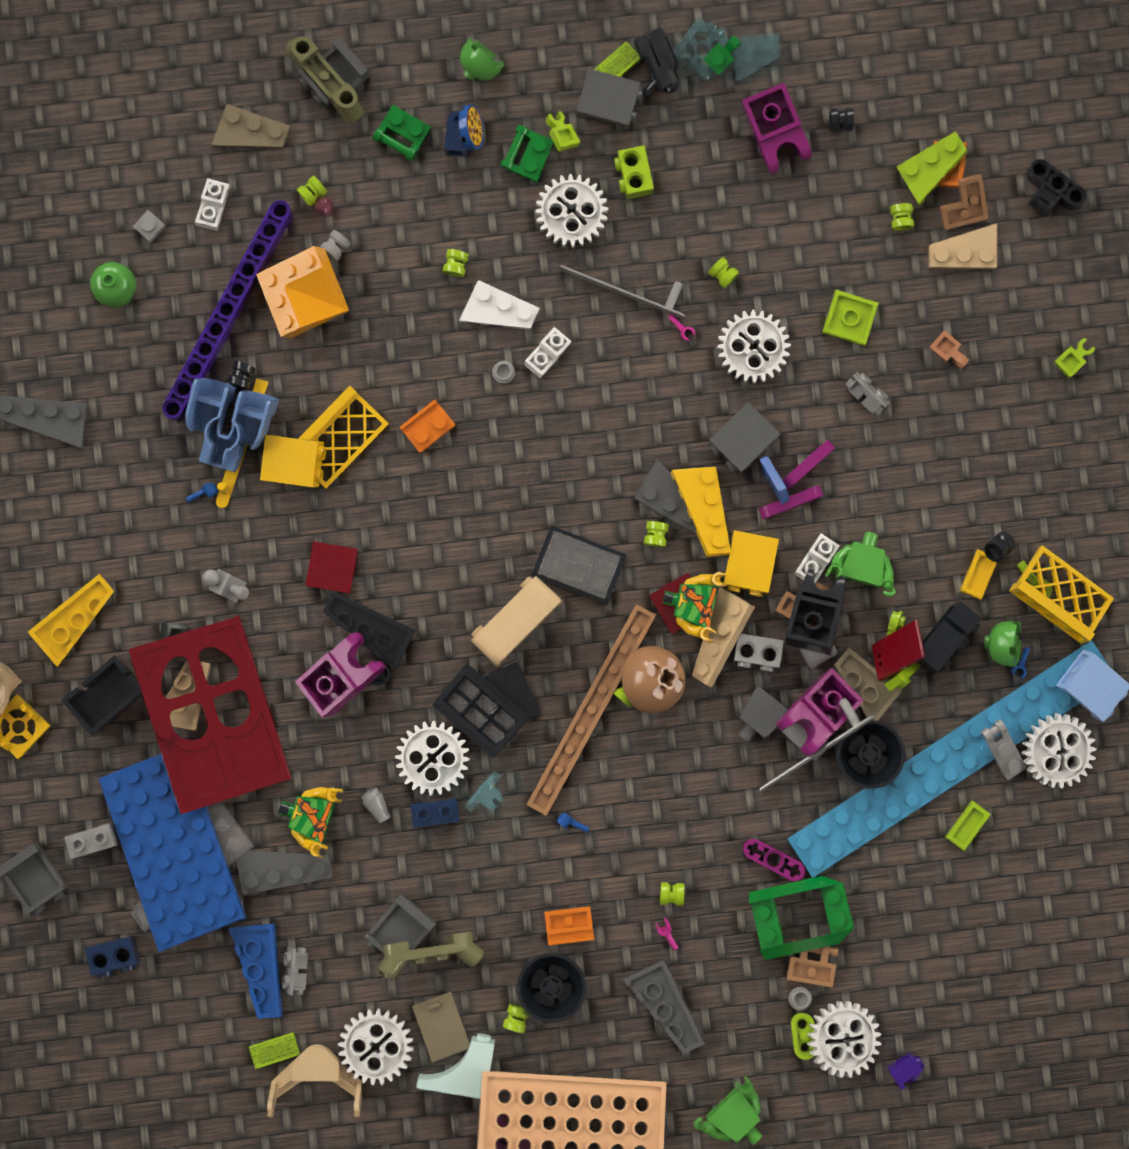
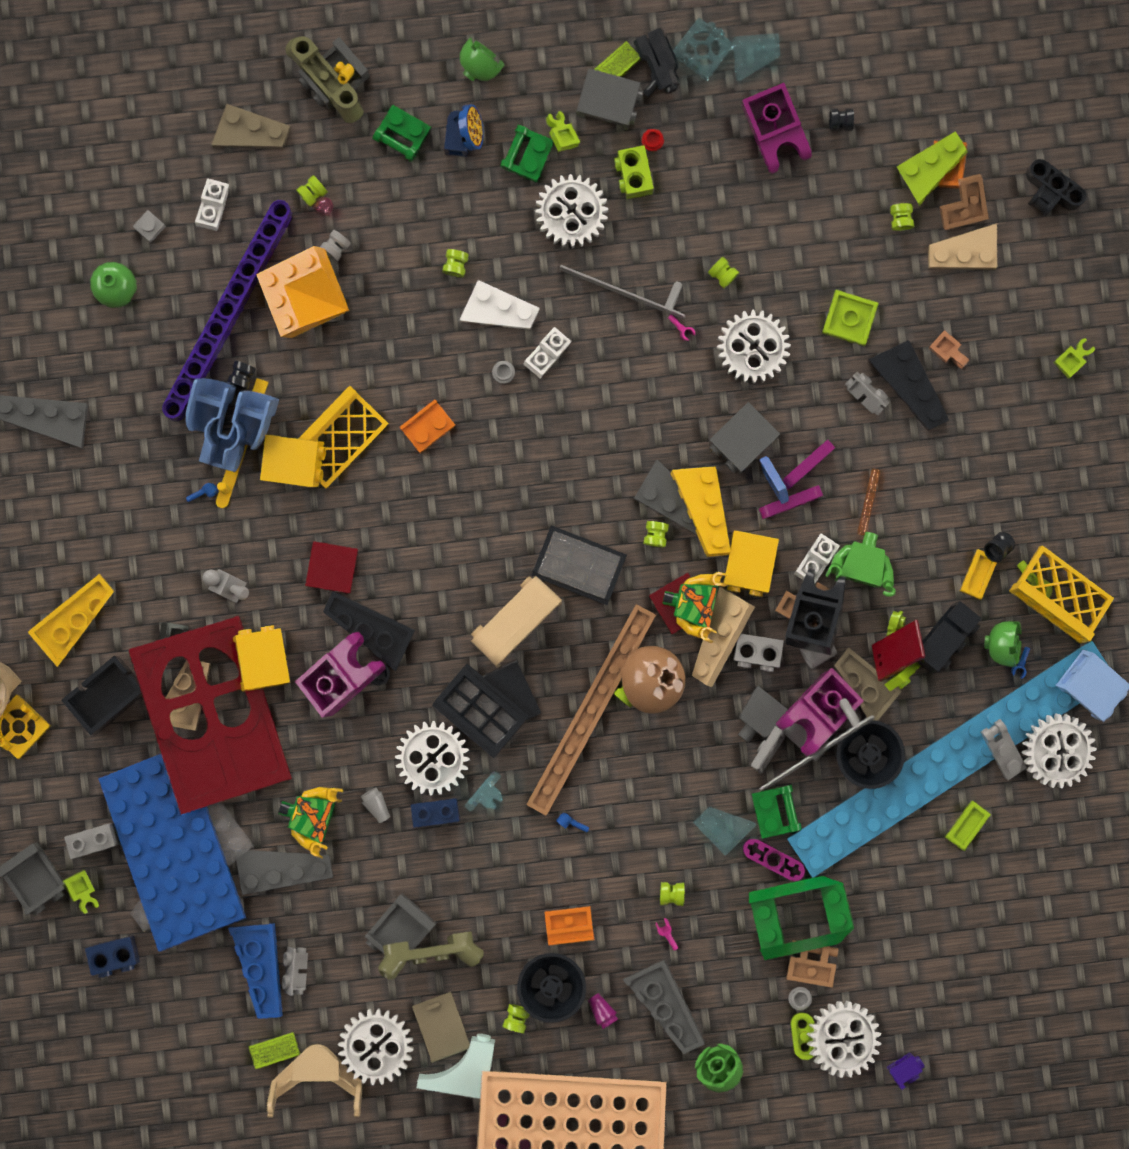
(79, 888): none -> lime plate
(261, 658): none -> yellow panel
(345, 72): none -> yellow arm
(602, 1011): none -> magenta cone
(653, 140): none -> red plate
(719, 1068): none -> bright green cylinder
(720, 57): green plate -> none
(723, 828): none -> clear light blue wing
(734, 1116): bright green torso -> none
(768, 749): none -> light grey plate
(768, 812): none -> green plate
(868, 503): none -> clear orange bar
(911, 384): none -> black wing

